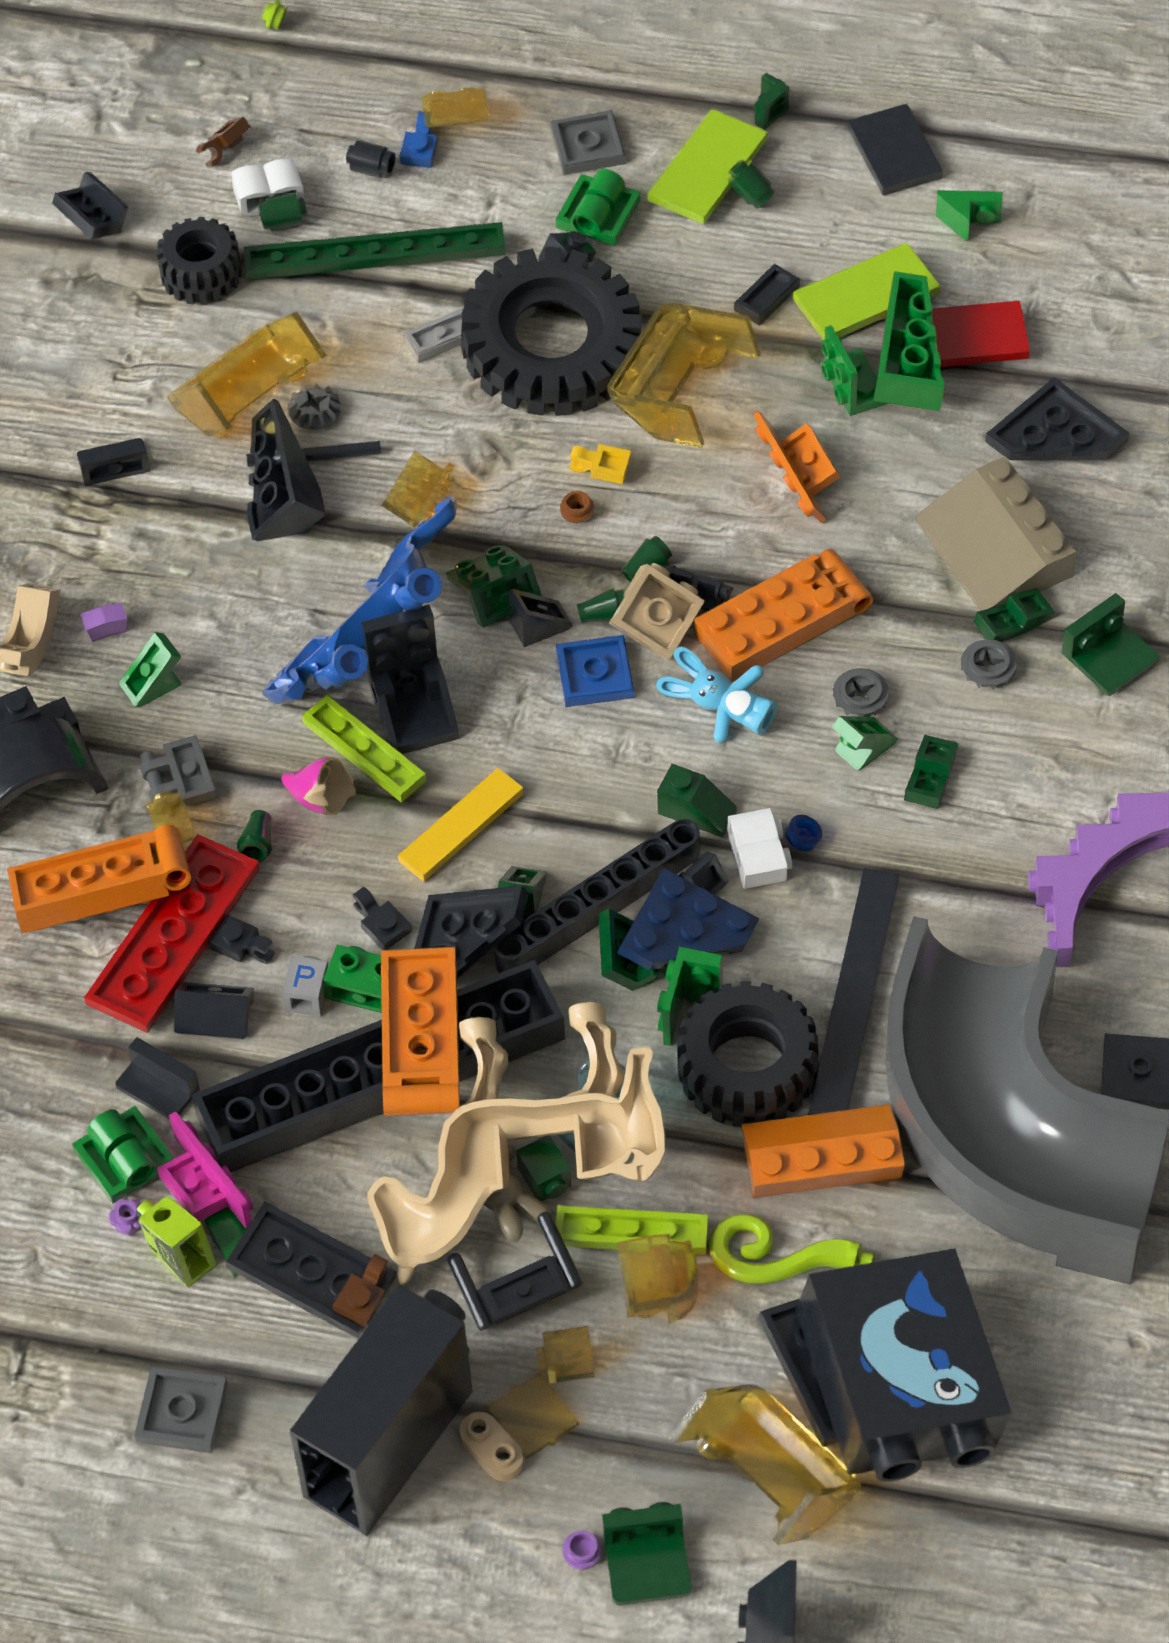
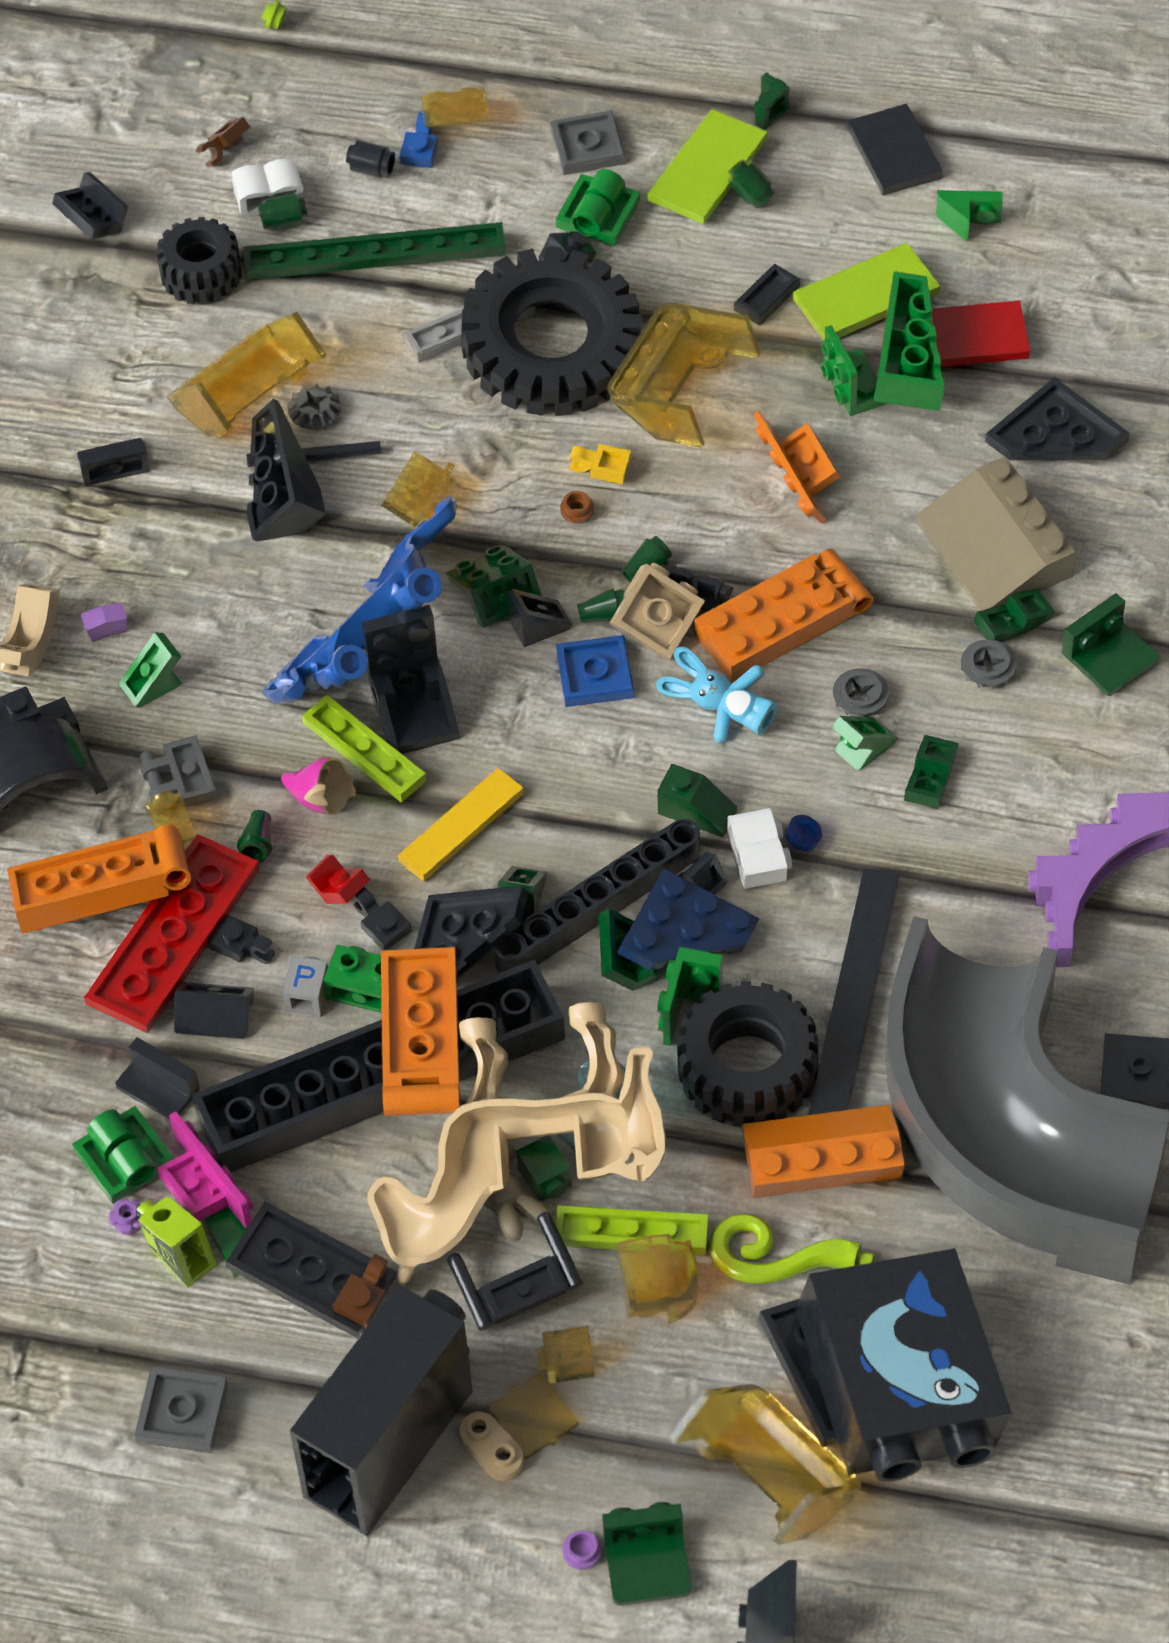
(336, 883): none -> red bracket

